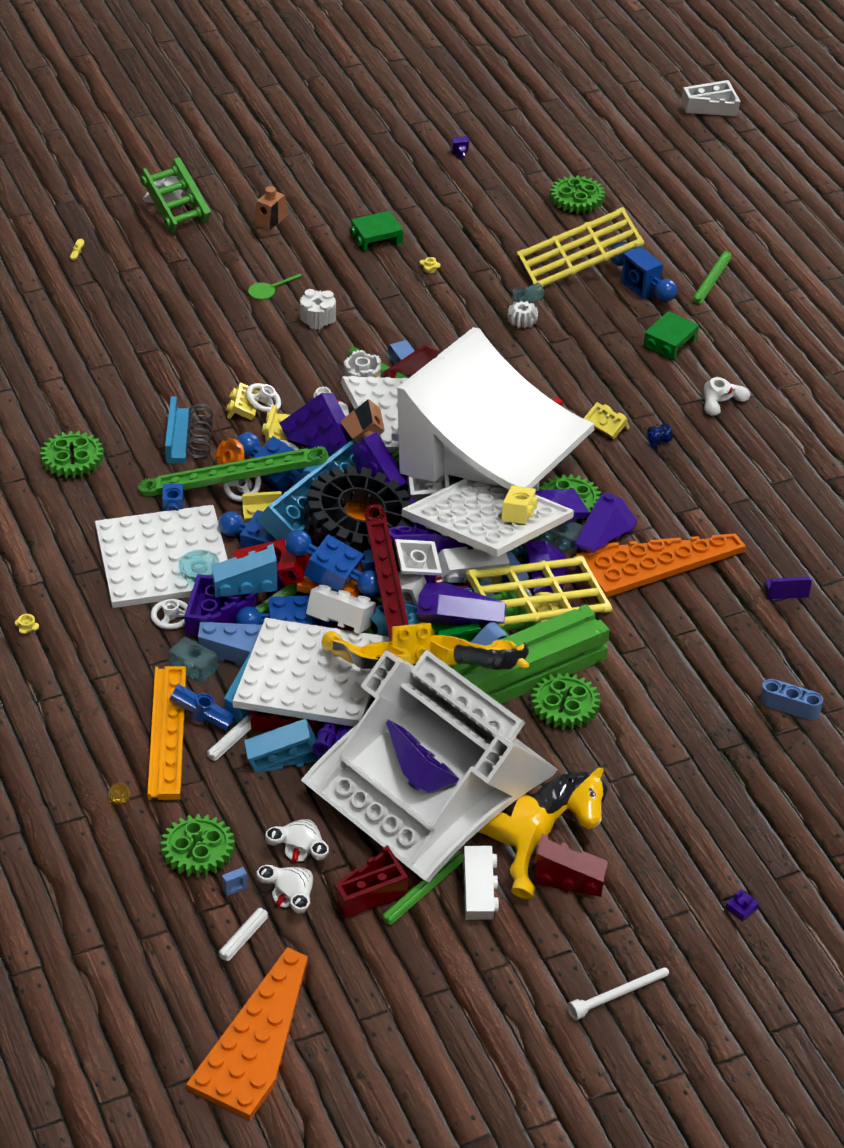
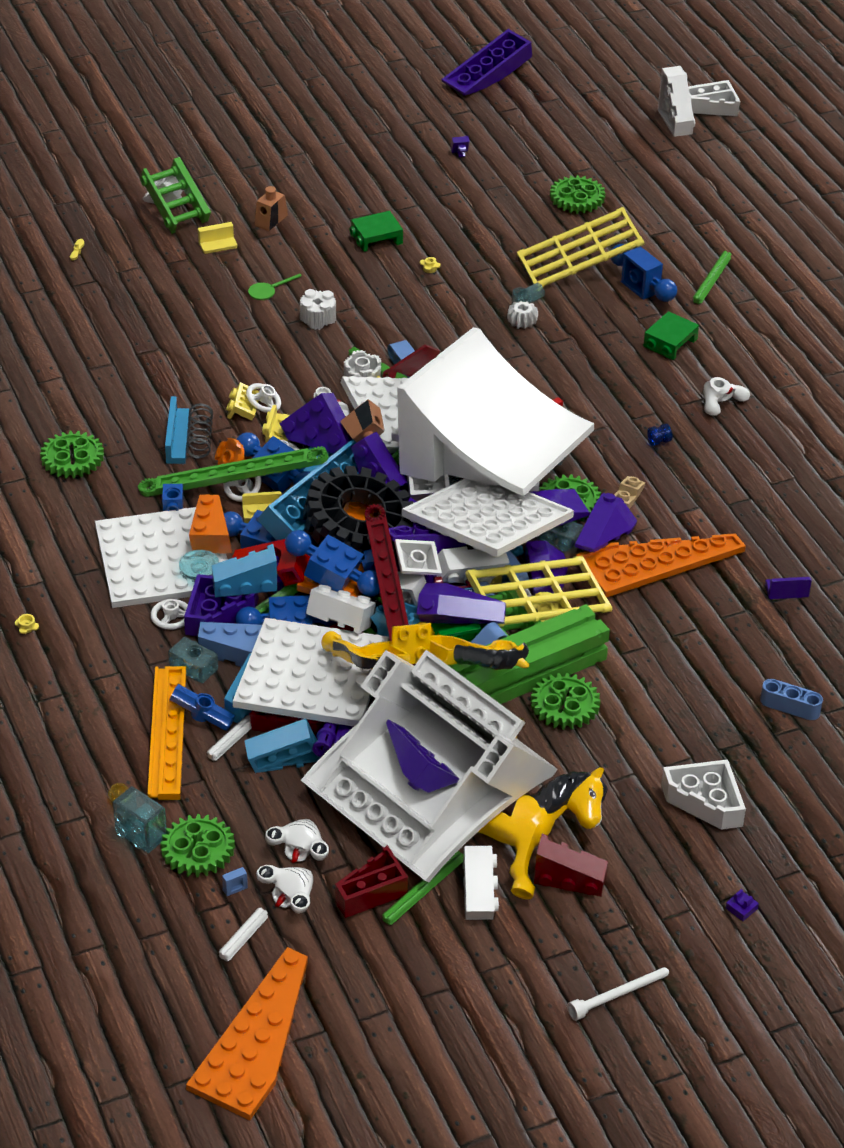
(139, 819): none -> clear light blue brick
(209, 526): none -> orange wedge
(216, 238): none -> light yellow panel
(490, 63): none -> dark purple slope
(519, 504): light yellow brick -> none
(607, 420): light yellow bracket -> none
(630, 490): none -> tan slope
(675, 101): none -> white brick
(706, 792): none -> white brick

